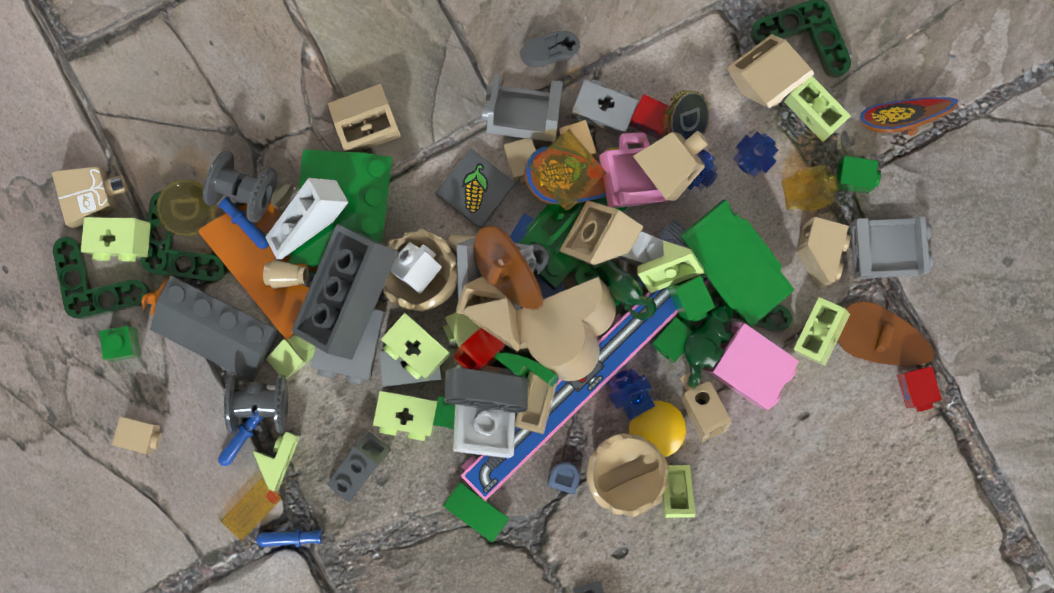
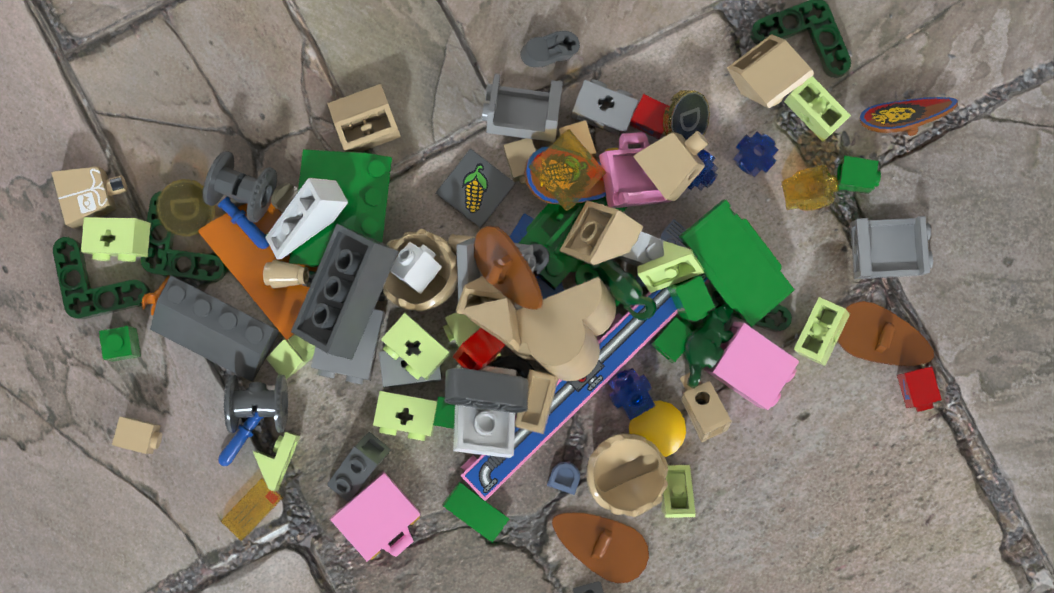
(298, 538): blue piece -> none
(377, 517): none -> bright pink piece
(521, 365): green slope -> none
(603, 545): none -> dark orange shield
(821, 250): tan slope -> none

